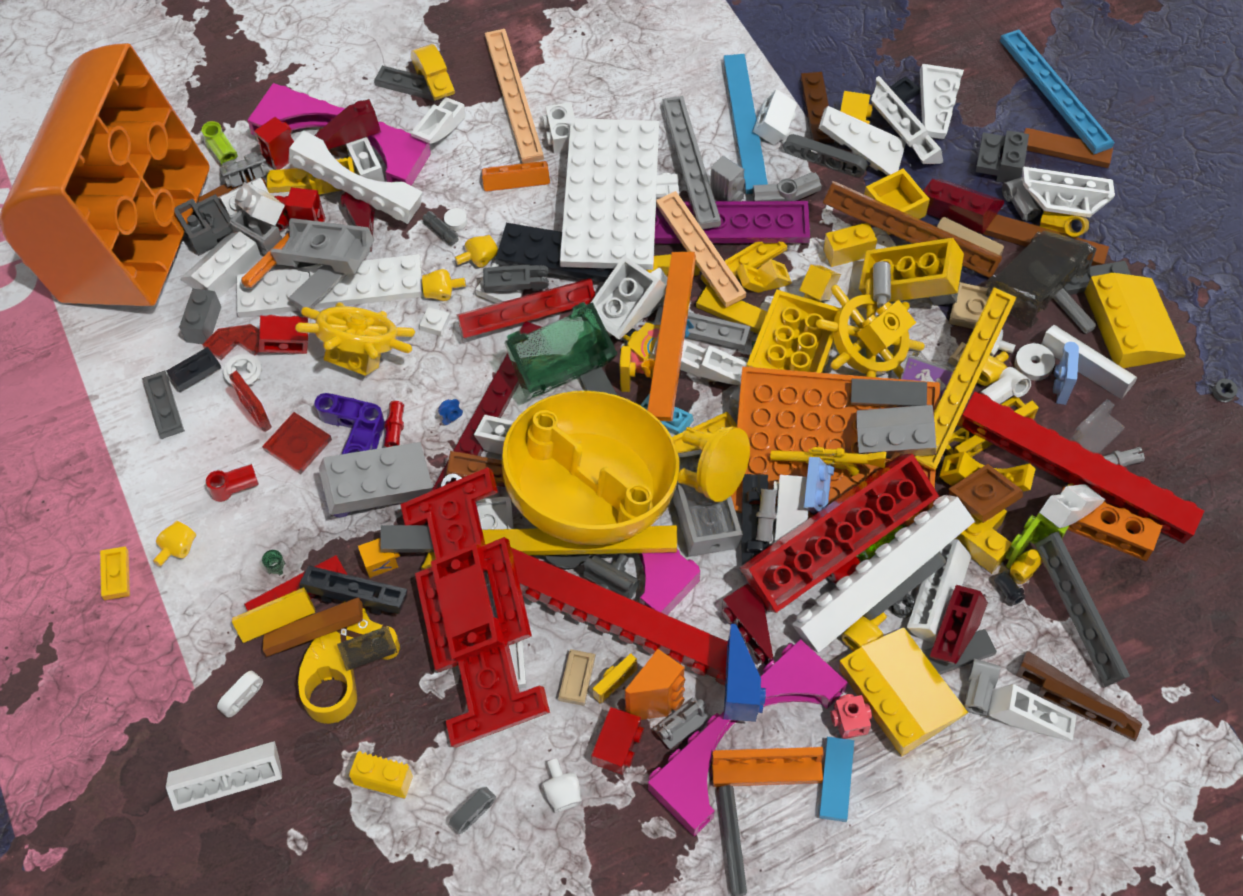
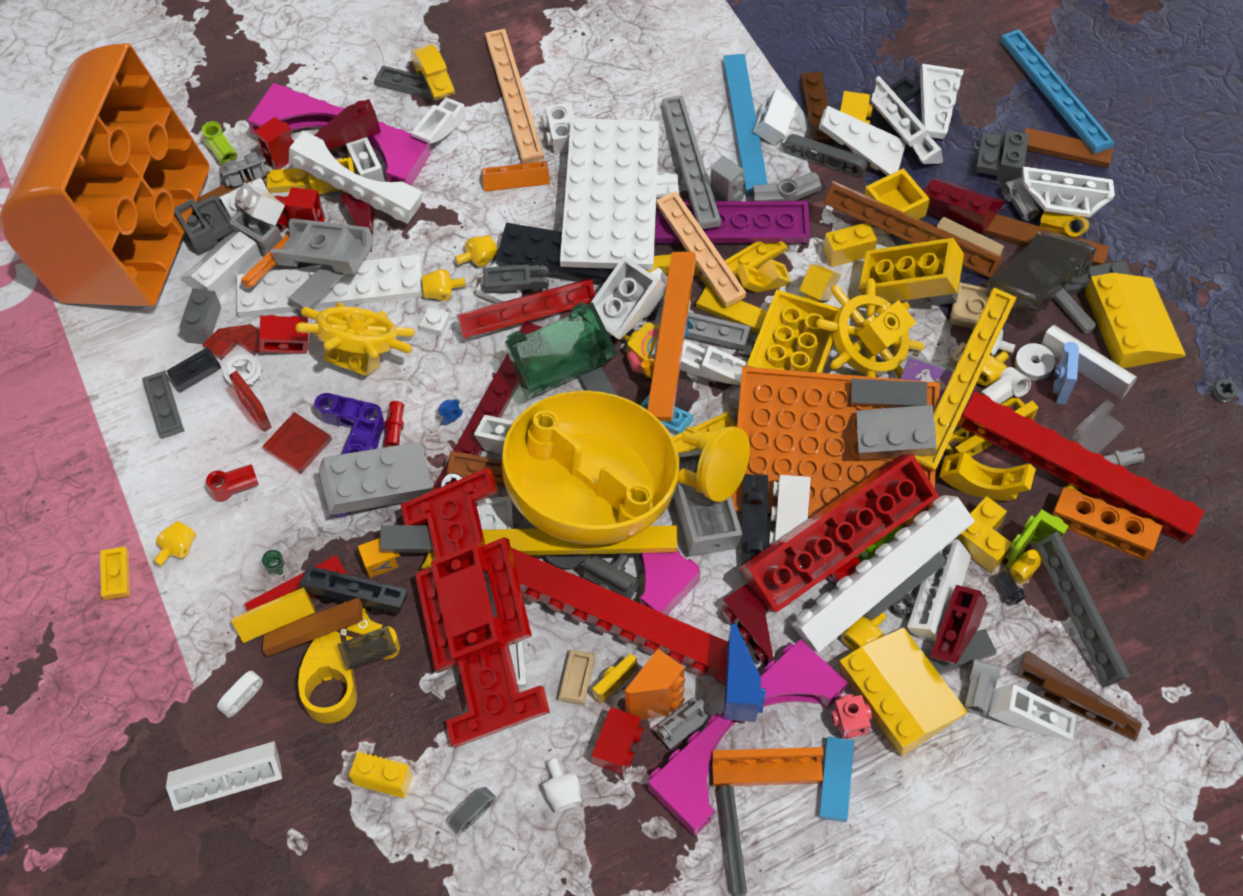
(440, 228): dark grey axle -> none
(455, 219): white tile -> none
(627, 368): yellow plate -> none
(766, 515): light grey pin -> none
(817, 485): light blue plate -> none
(833, 457): yellow piece -> none
(881, 283): light grey cylinder -> none
(986, 492): dark orange plate -> none
(1071, 505): white slope -> none

